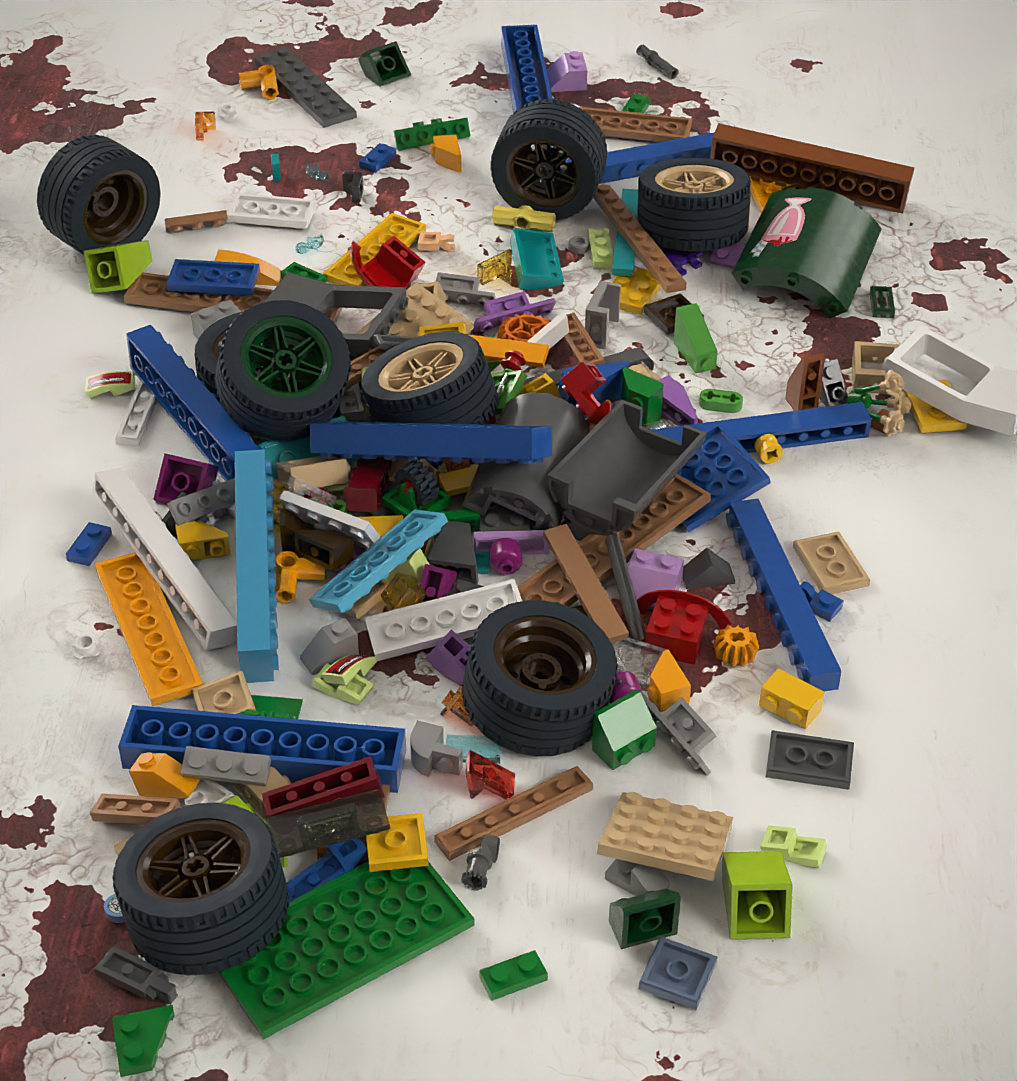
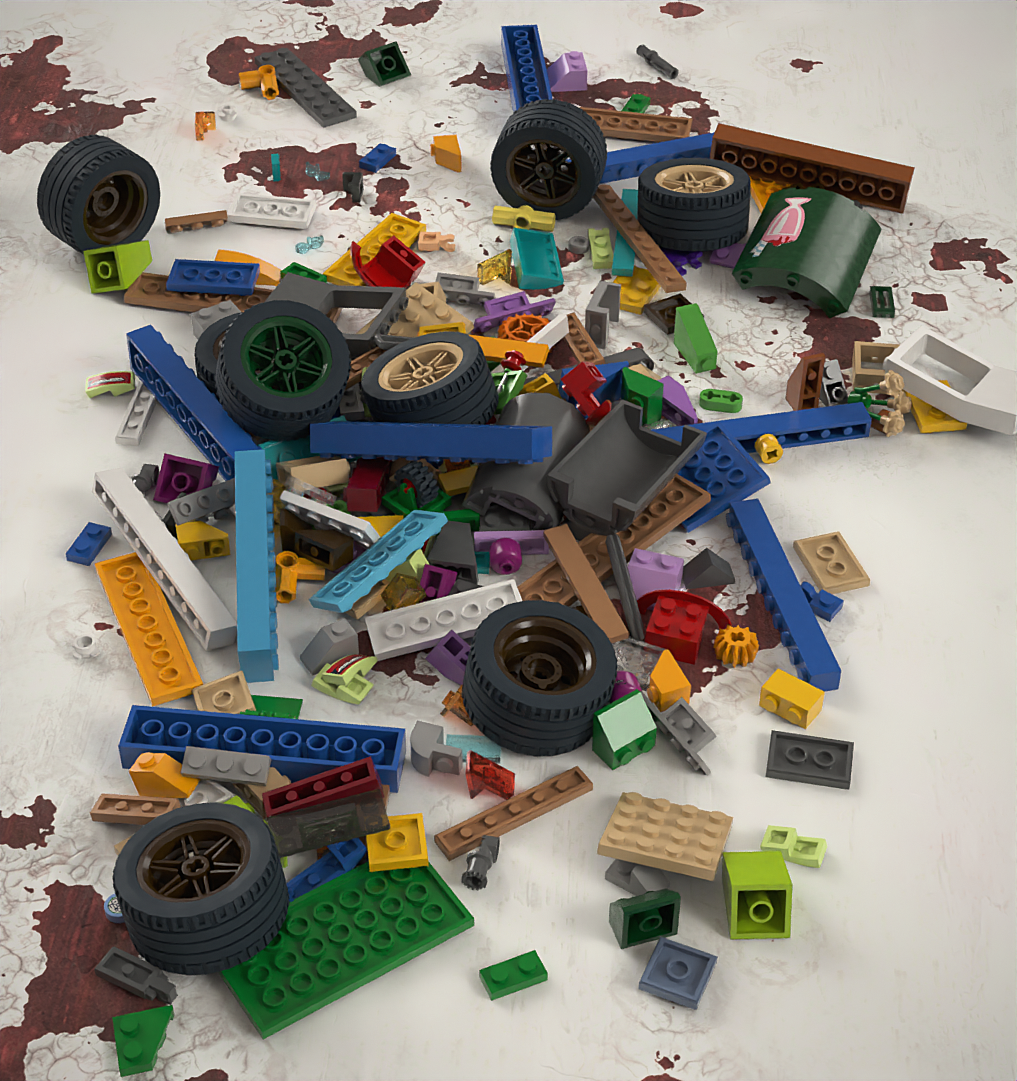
(147, 477): none -> dark grey connector
(423, 134): green bracket -> none

